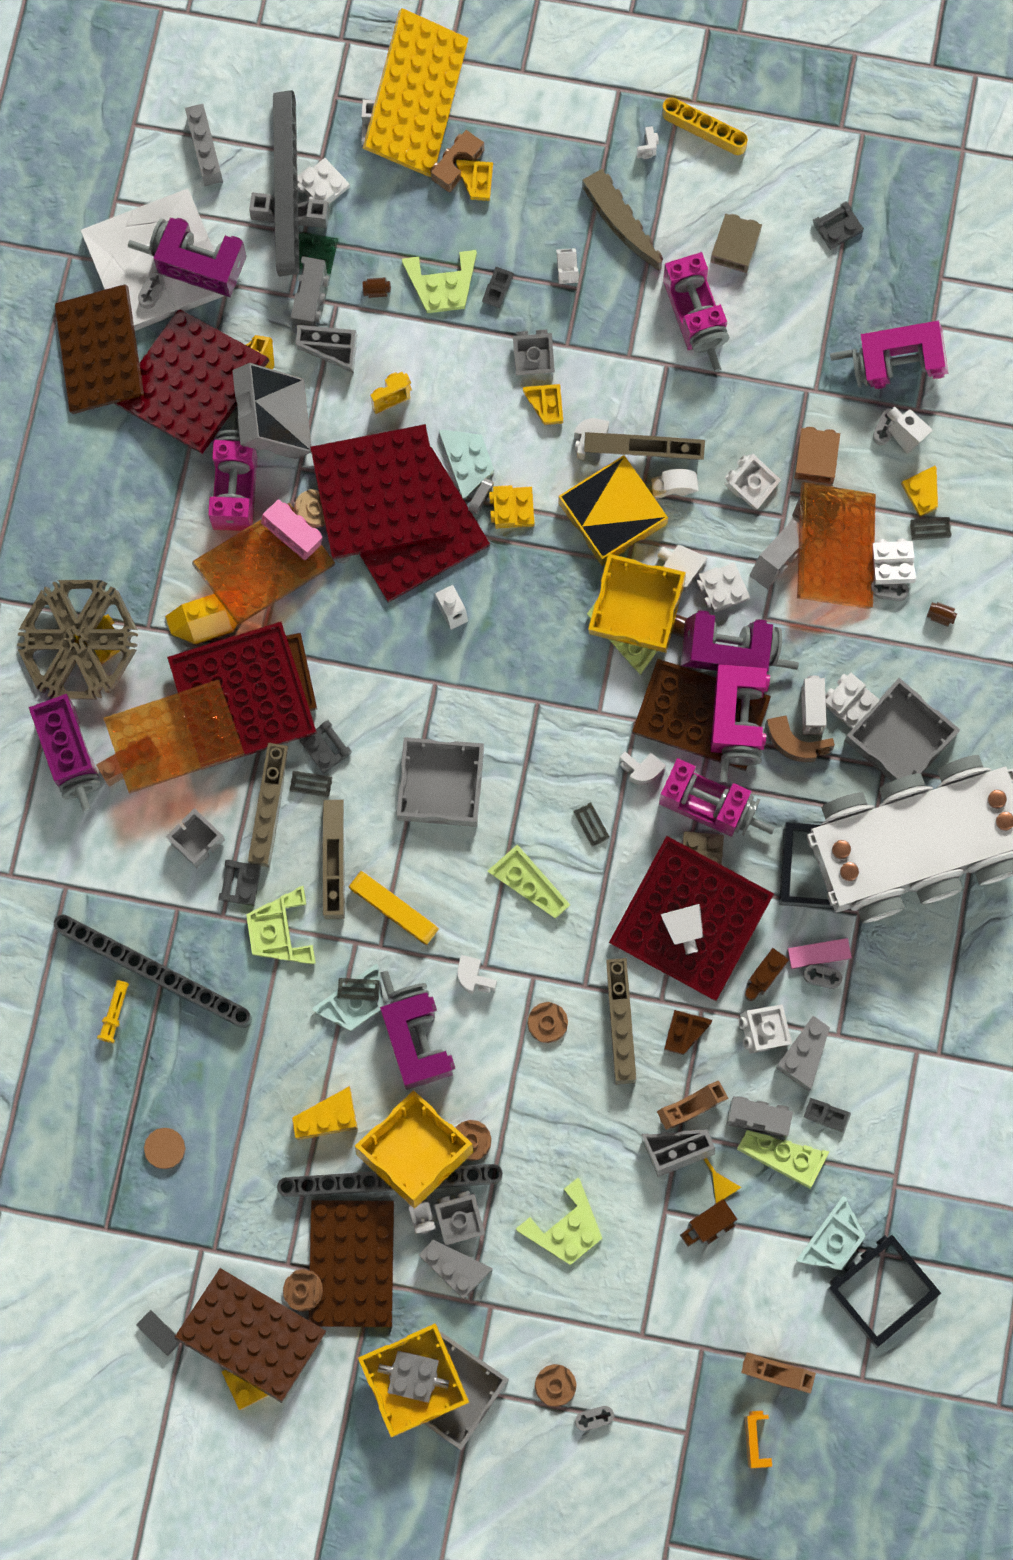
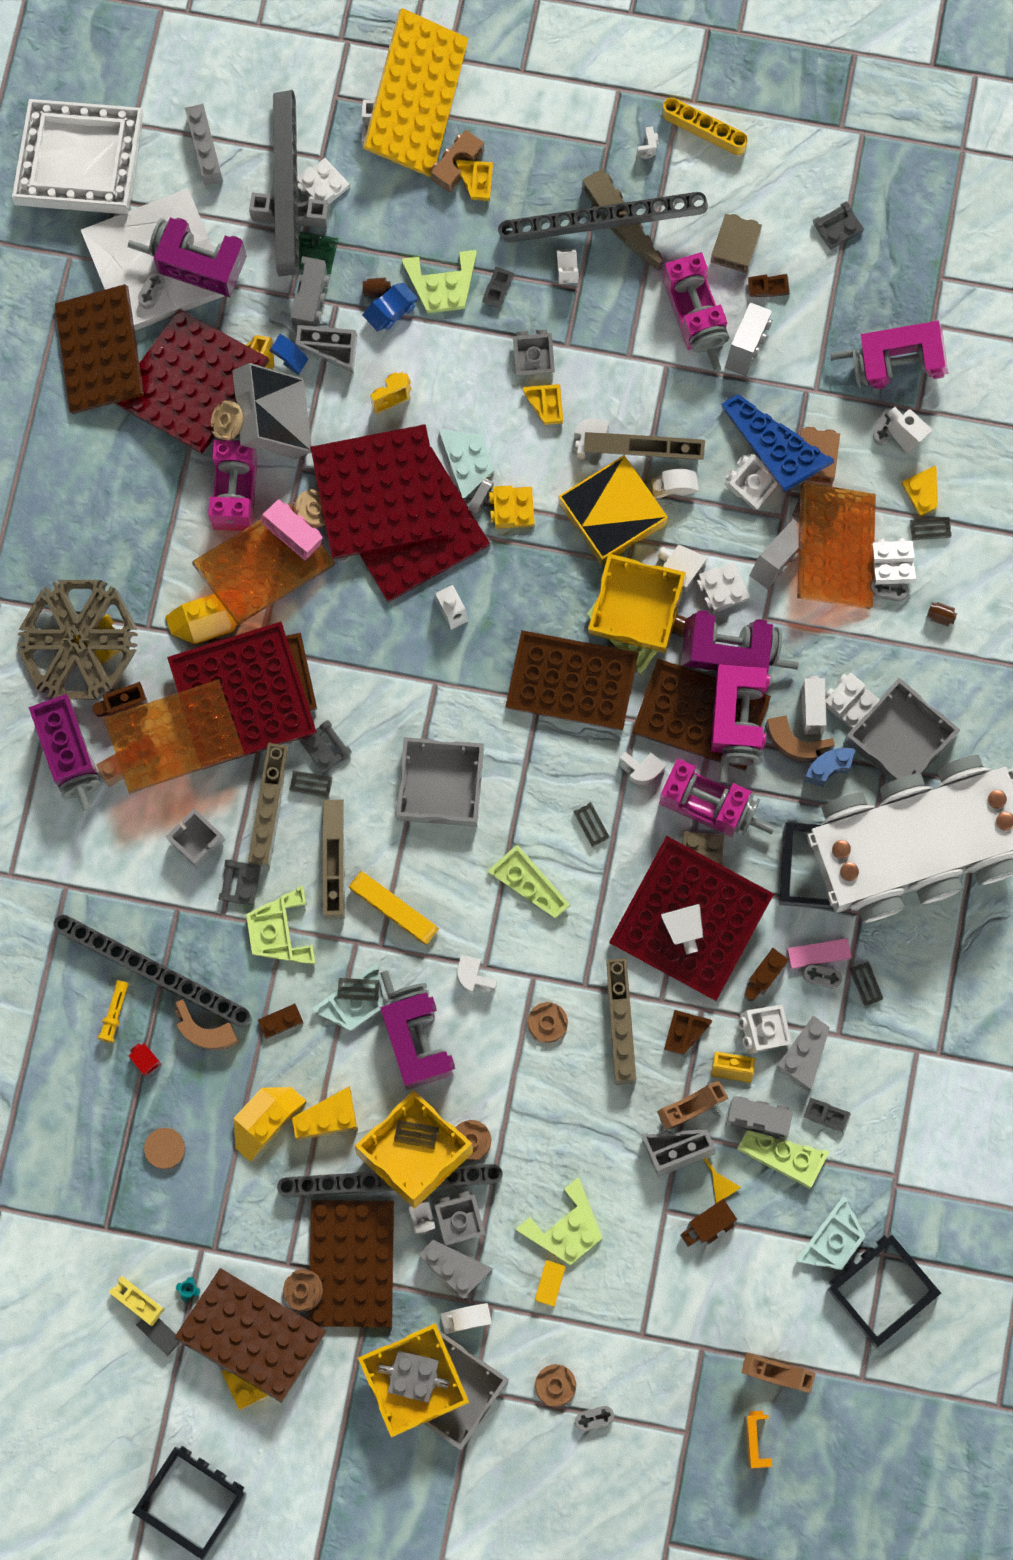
(78, 156): none -> white tile
(120, 700): none -> reddish brown brick
(137, 1301): none -> light yellow plate
(144, 1059): none -> red brick
(169, 1531): none -> black window
(186, 1295): none -> teal plate
(208, 1039): none -> medium nougat arch
(227, 420): none -> tan tile
(264, 1118): none -> yellow wedge
(280, 1021): none -> reddish brown plate
(289, 353): none -> blue slope
(390, 307): none -> blue brick
(412, 1141): none -> clear smoke tile
(466, 1318): none -> white brick
(550, 1283): none -> yellow slope
(572, 680): none -> reddish brown plate
(611, 221): none -> dark grey beam
(733, 1067): none -> yellow slope
(747, 339): none -> wedge
(768, 286): none -> reddish brown slope
(779, 448): none -> blue wing
(829, 764): none -> medium blue brick
(873, 980): none -> clear smoke tile

